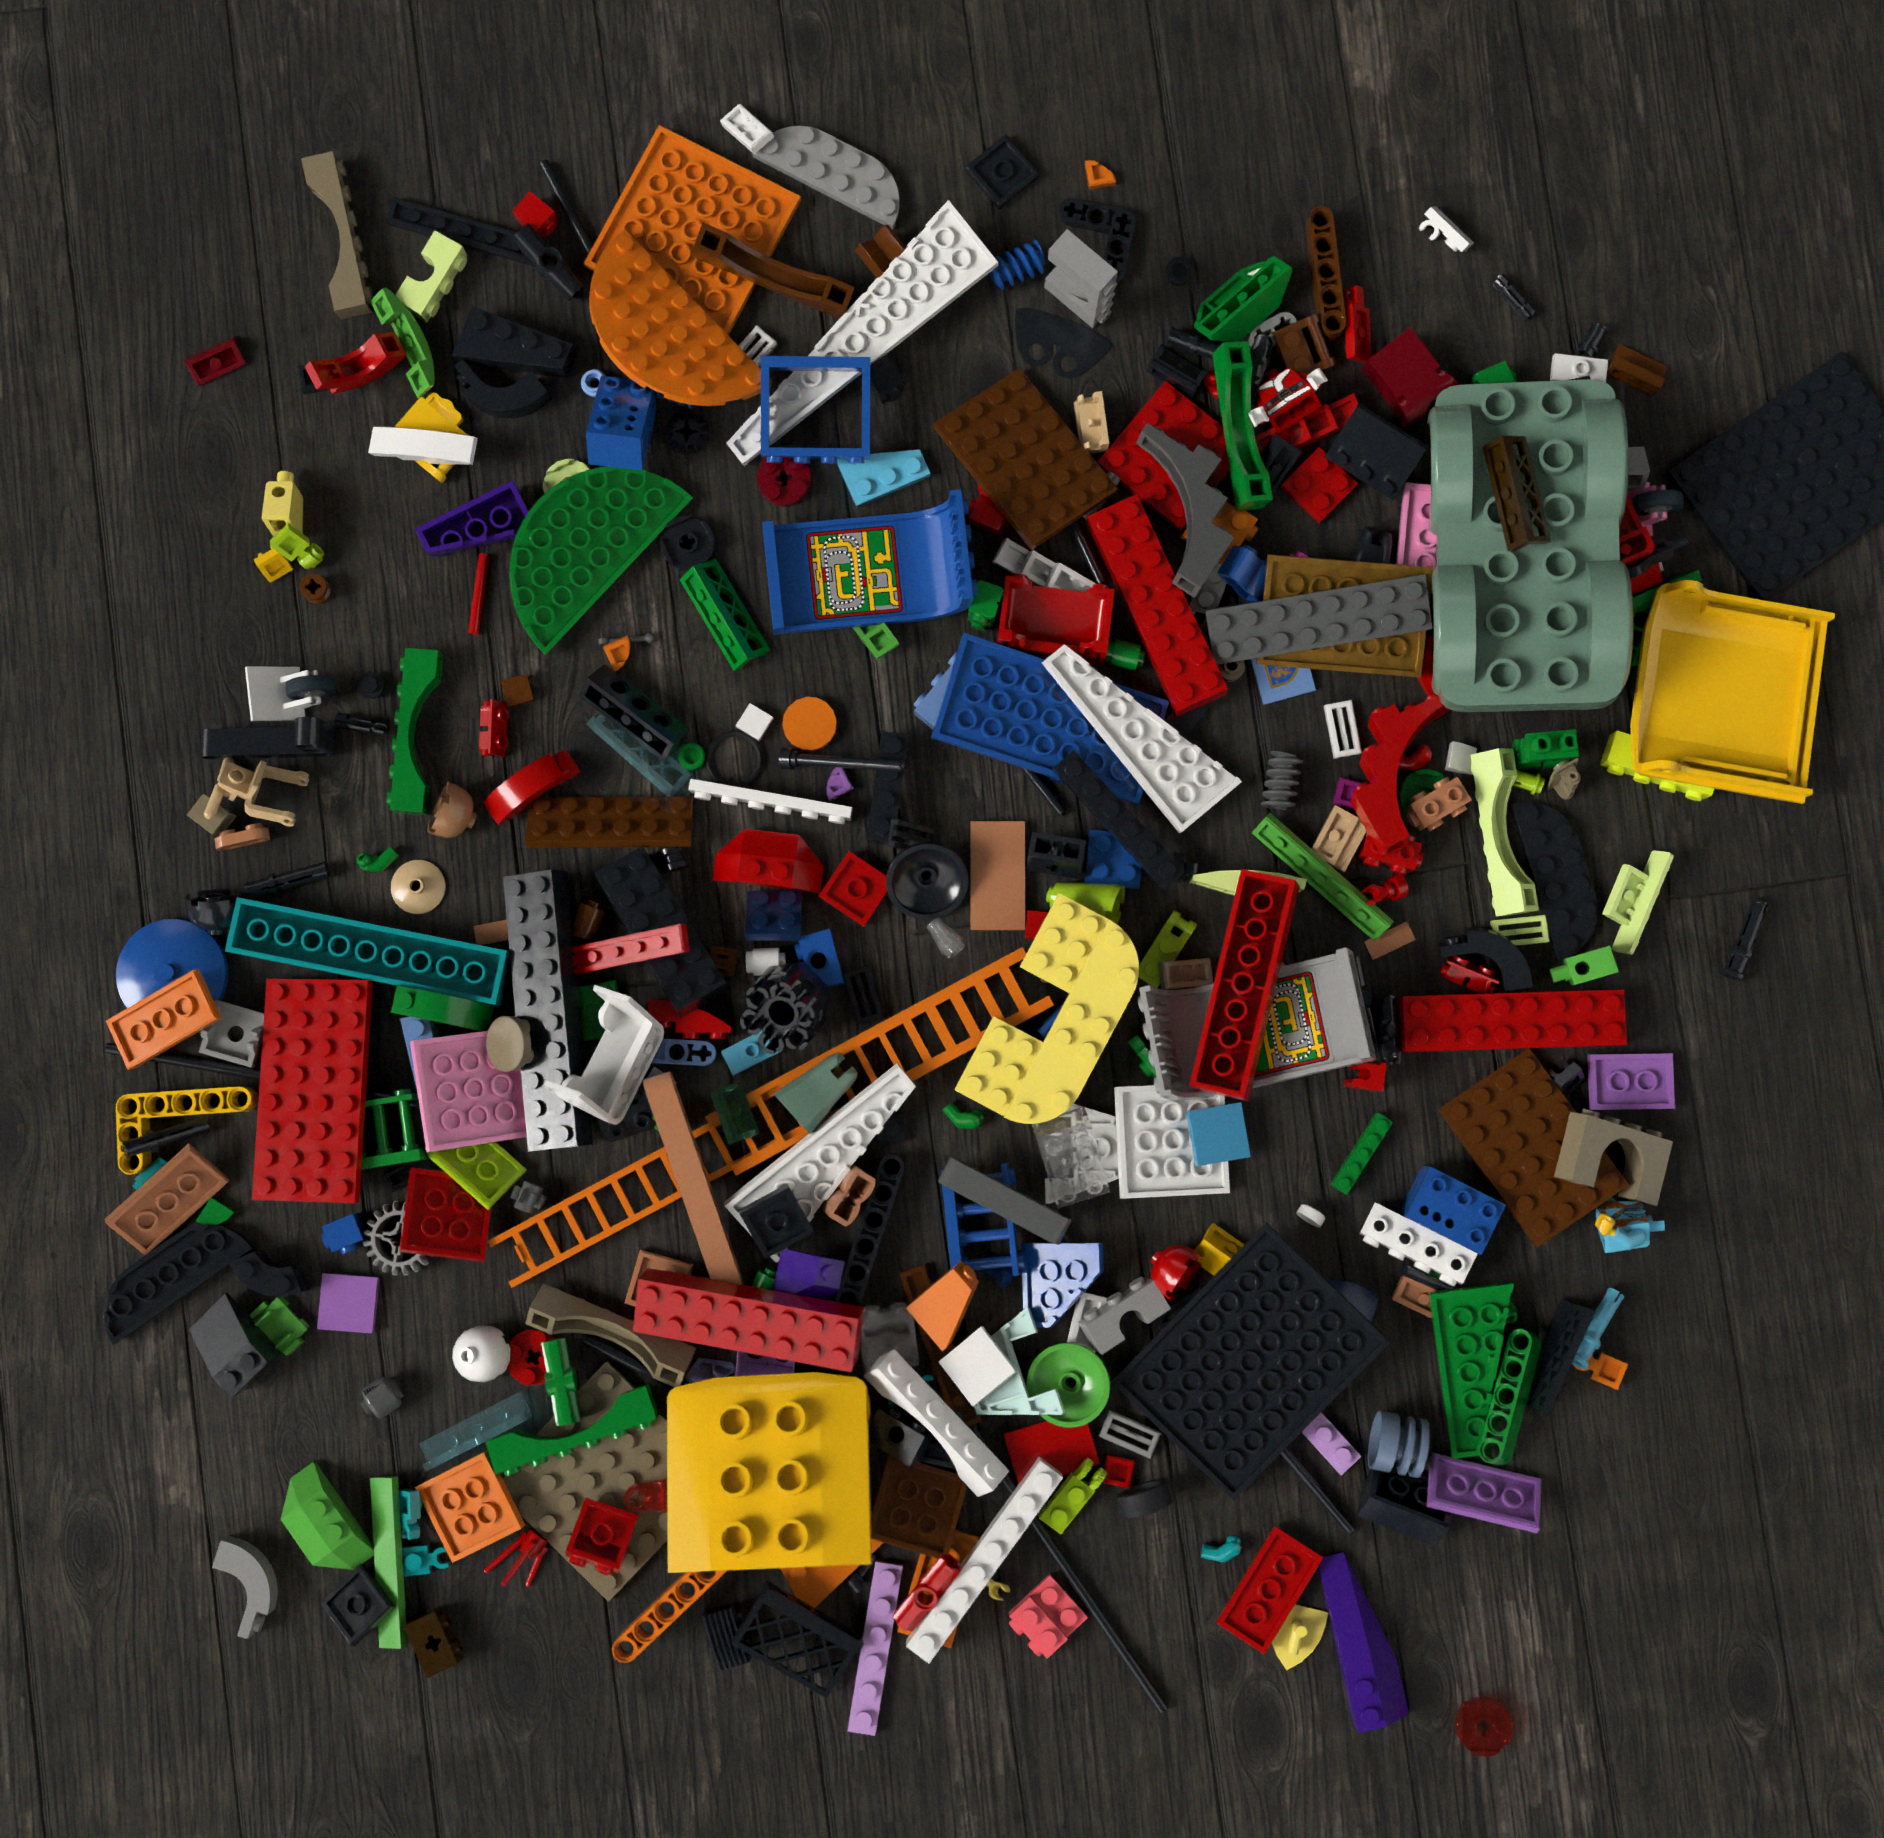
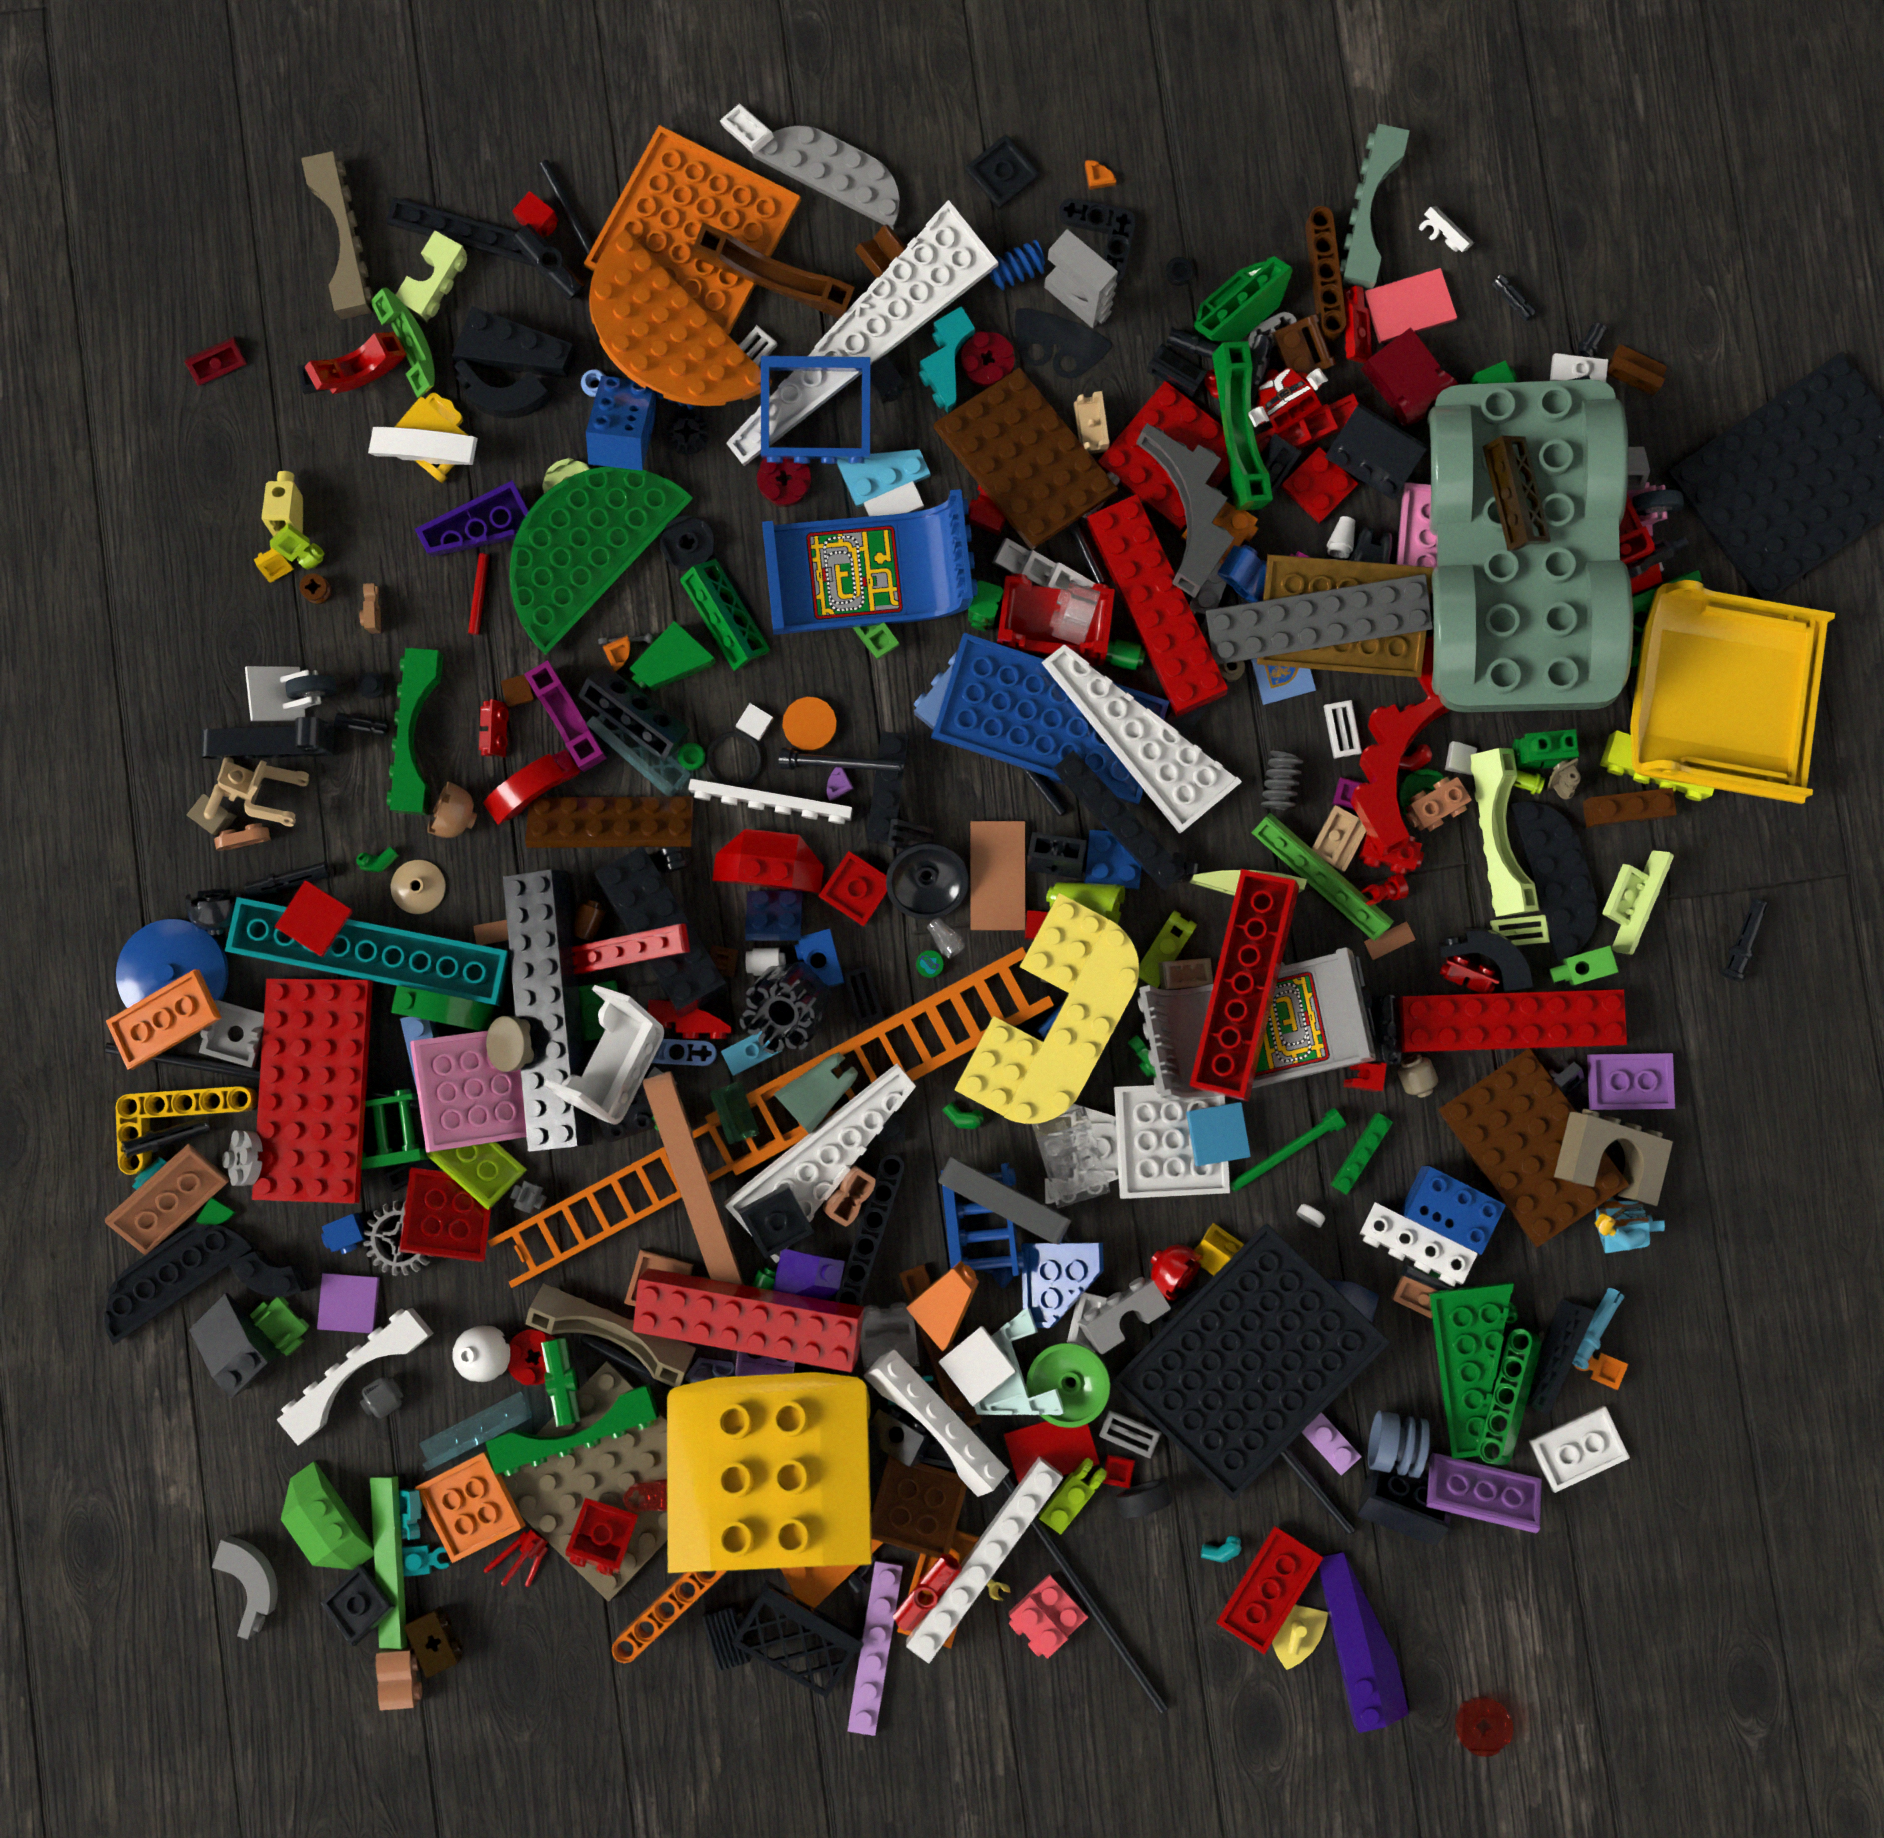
(242, 1158): none -> light grey plate
(311, 1413): none -> white arch
(314, 918): none -> red tile
(370, 615): none -> medium nougat plate
(397, 1678): none -> nougat brick
(565, 716): none -> magenta arch
(670, 659): none -> green slope
(897, 501): none -> white tile
(929, 964): none -> green tile
(939, 368): none -> teal arch
(980, 345): none -> dark red plate
(1075, 613): none -> clear brick
(1331, 1122): none -> green piece
(1342, 539): none -> white cone
(1362, 258): none -> sand green arch
(1411, 302): none -> coral tile
(1418, 1075): none -> dark tan head
(1579, 1449): none -> white tile
(1627, 807): none -> reddish brown arch

